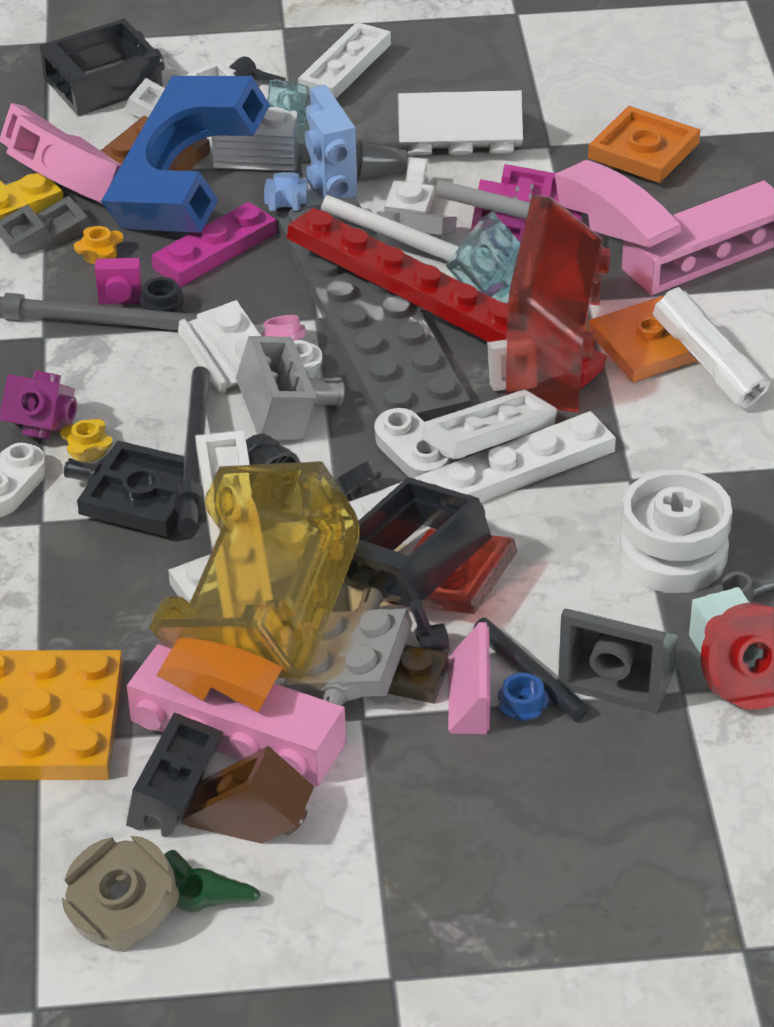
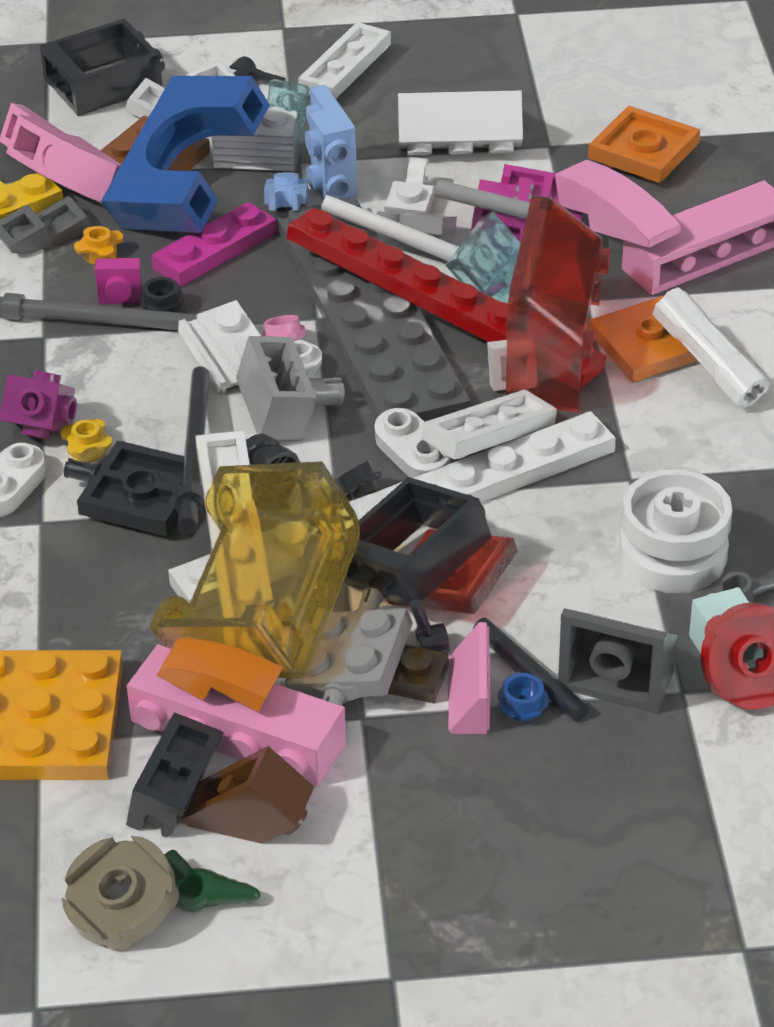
(379, 160): dark grey cone -> none

